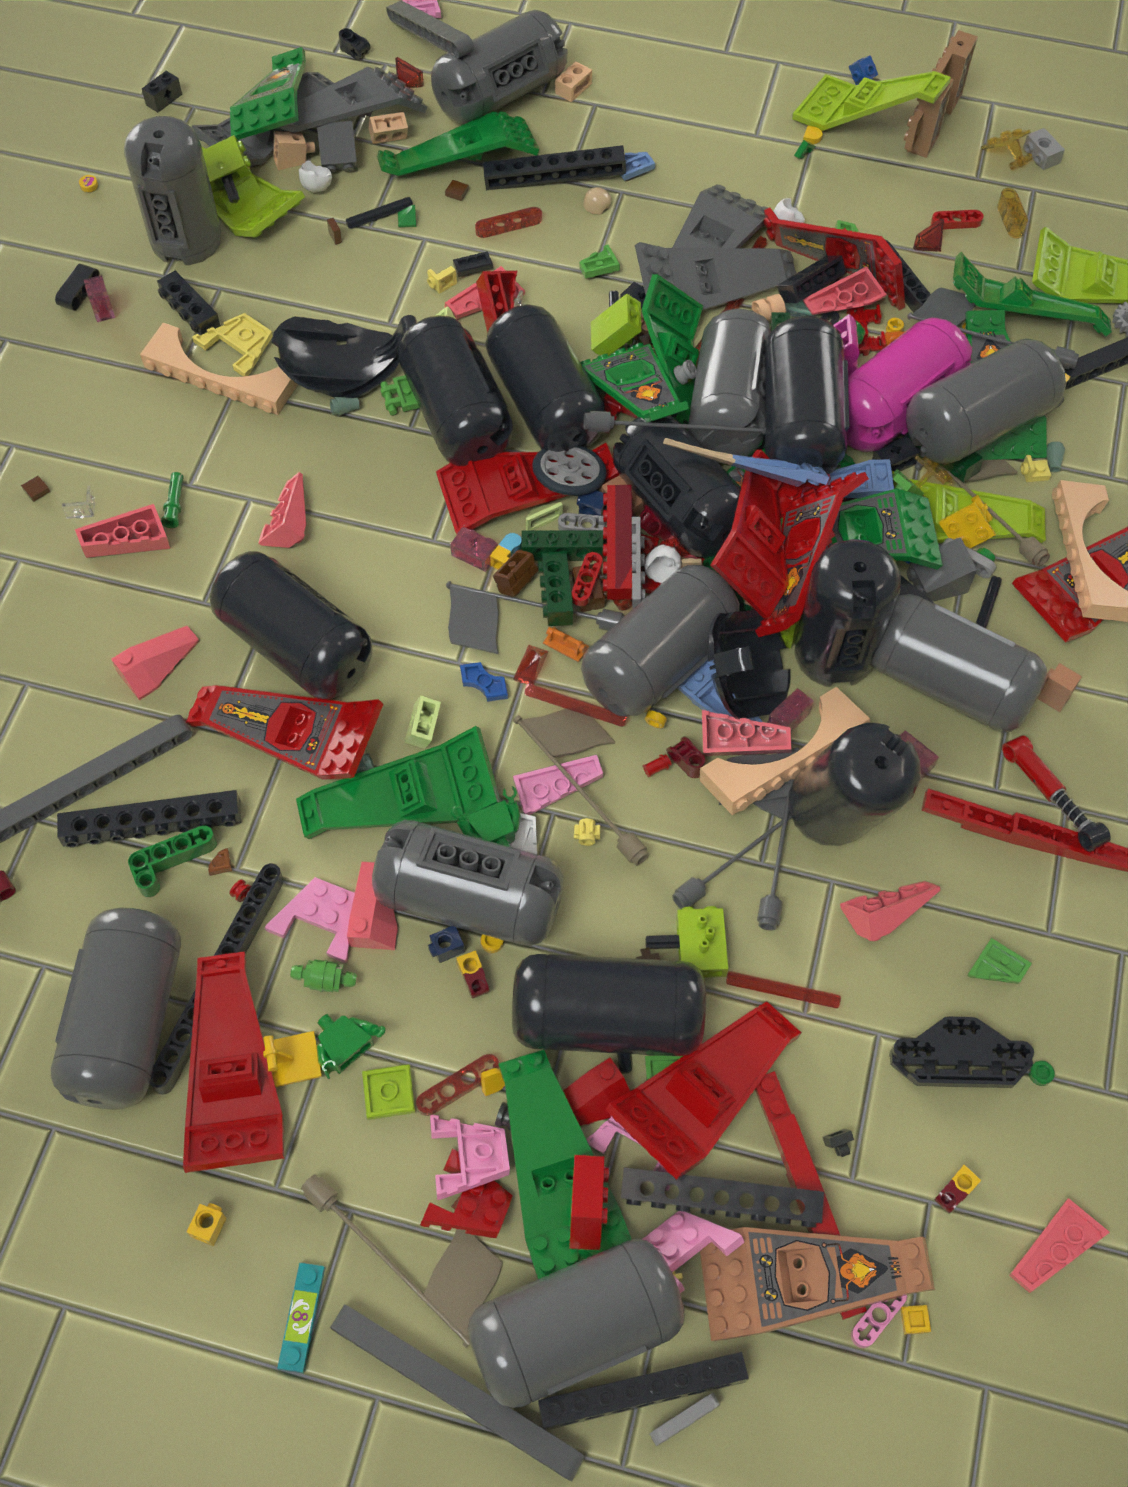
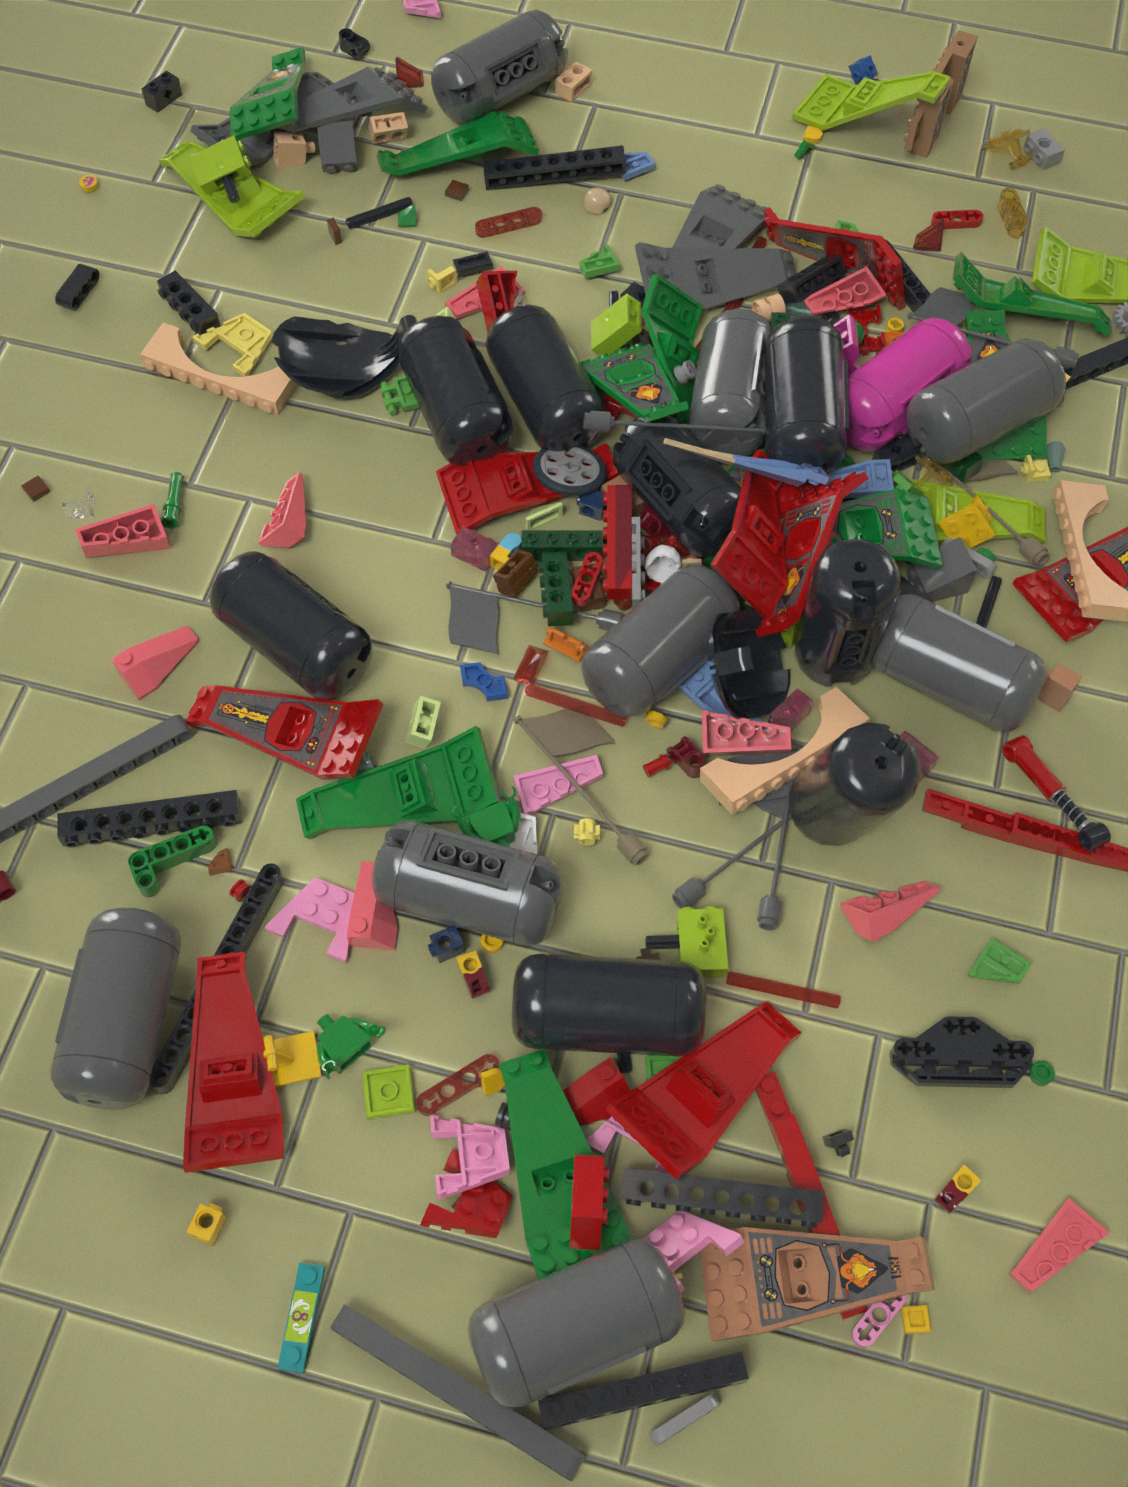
(99, 298): clear pink brick -> none
(173, 189): dark grey piece -> none
(314, 177): white hair -> none
(323, 975): bright green piece -> none
(343, 405): sand green cone -> none
(430, 29): dark grey beam -> none
(458, 1280): dark tan flag -> none
(580, 518): light grey beam -> none
(786, 211): white hair -> none

